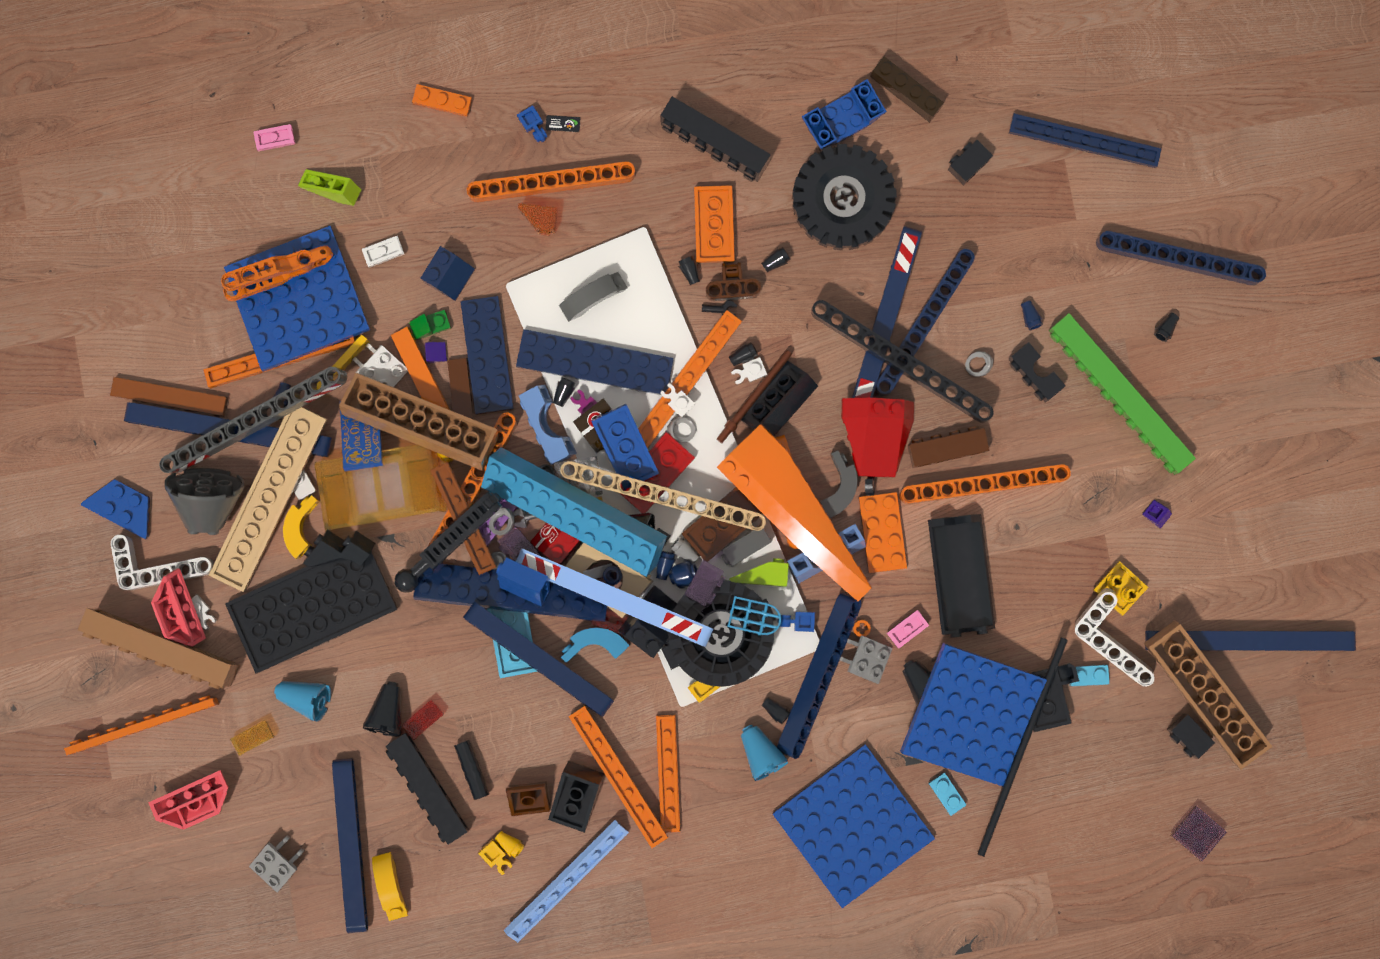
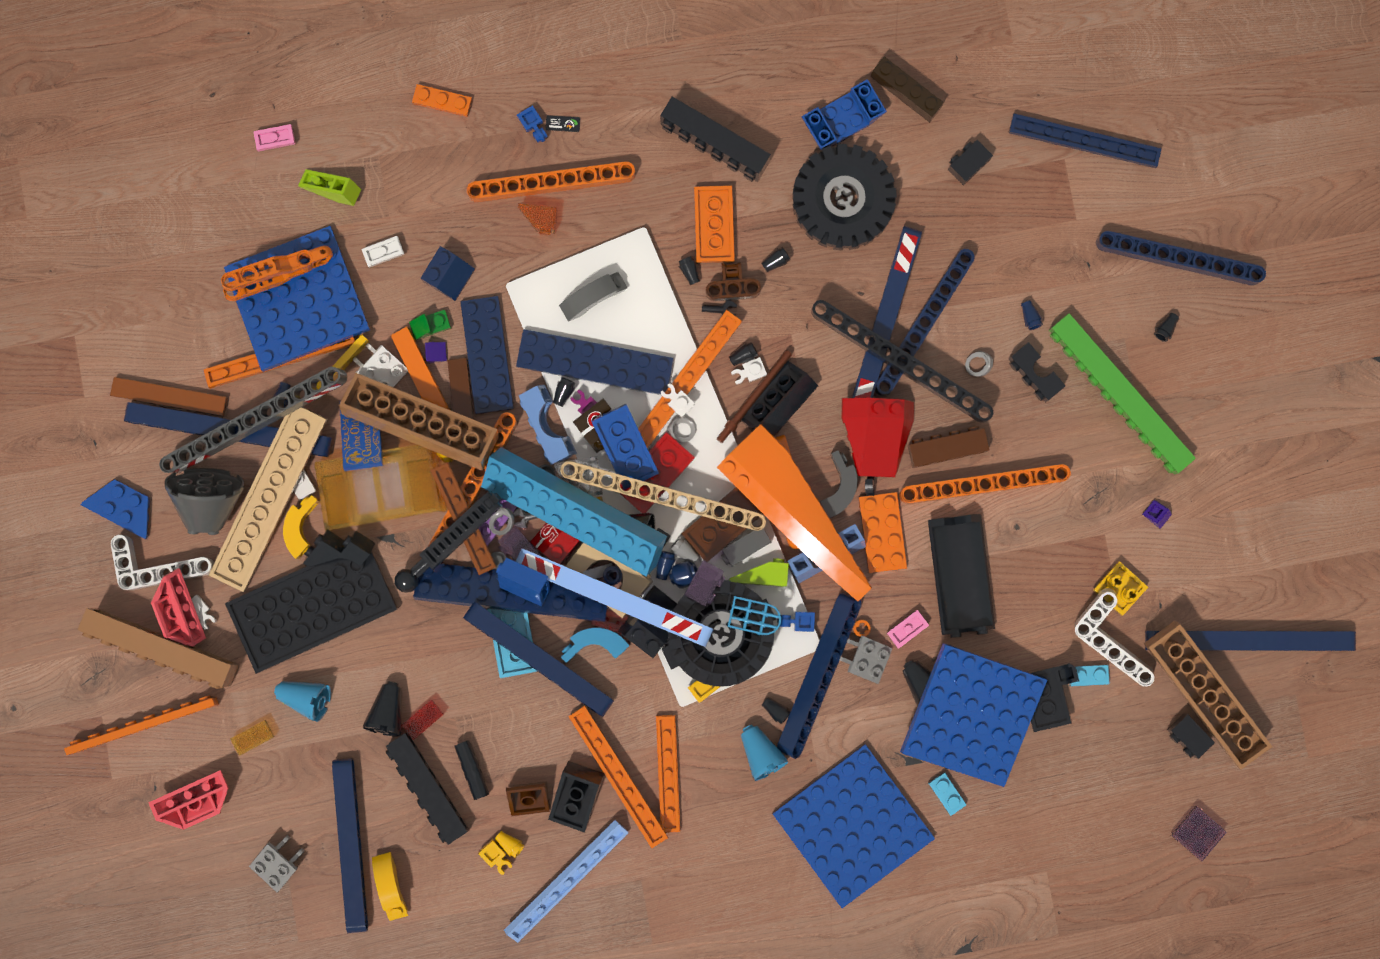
(1021, 749): black piece -> none

